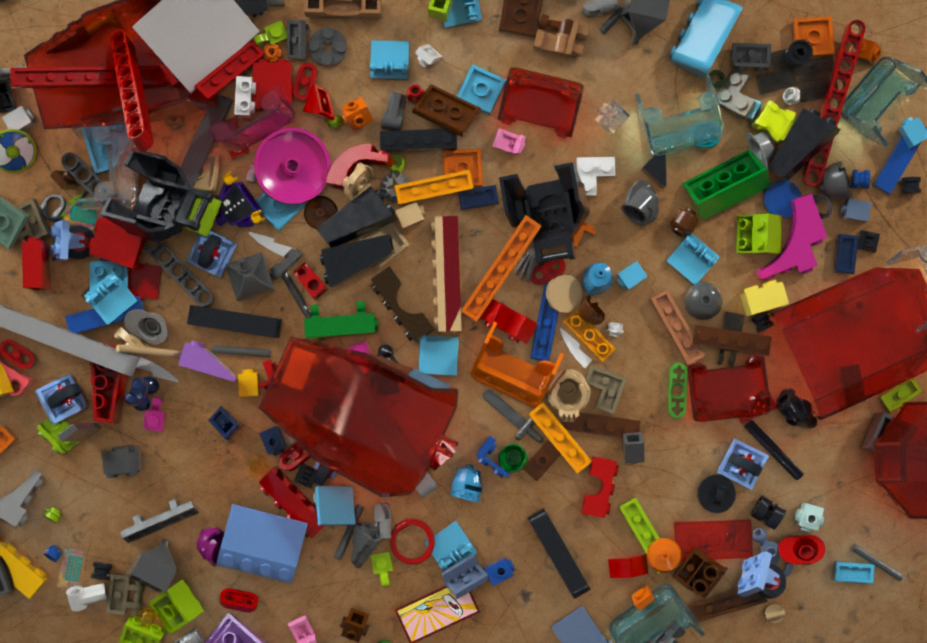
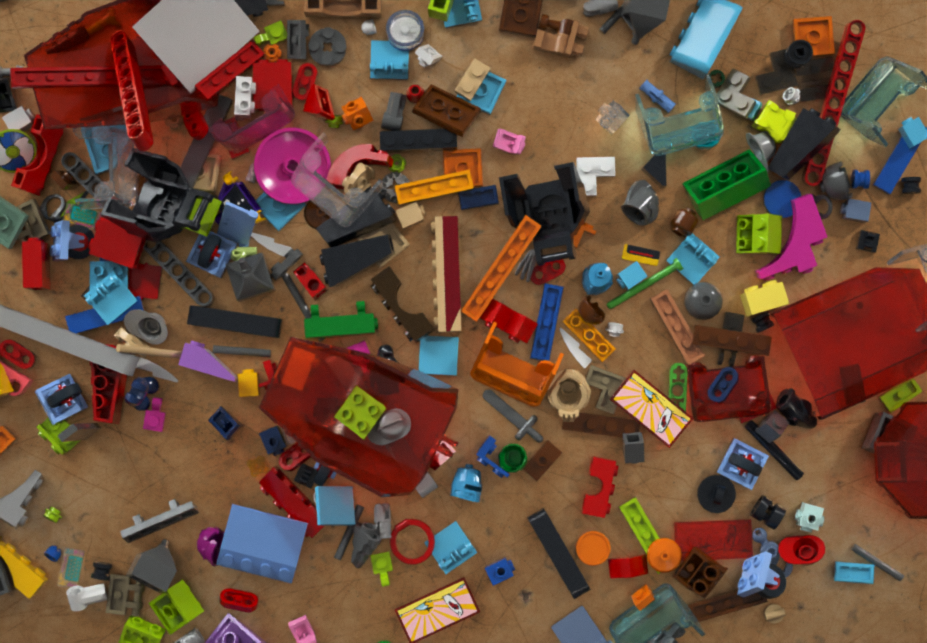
(32, 177): none -> red arch
(121, 460): dark grey brick -> none
(147, 616): clear yellow plate -> none
(196, 125): none -> red plate
(237, 224): none -> light blue door
(244, 252): none -> yellowish green arm
(340, 207): none -> clear windscreen
(355, 625): reddish brown brick -> none
(360, 412): none -> lime hinge
(368, 27): none -> white hinge
(390, 427): none -> light grey piece
(405, 30): none -> clear piece
(464, 576): sand blue bracket -> none
(472, 79): none -> tan plate
(541, 100): clear red windscreen -> none
(560, 437): light orange plate -> none
(564, 293): tan tile -> none
(593, 548): none -> orange piece
(640, 255): none -> sticker
(645, 284): none -> bright green bar
(651, 408): none -> tile
(657, 96): none -> medium blue pin
(720, 383): none -> dark blue plate
(751, 55): dark grey bracket -> none
(772, 426): none -> dark grey brick
(846, 254): dark blue plate -> none
(868, 51): orange bracket -> none

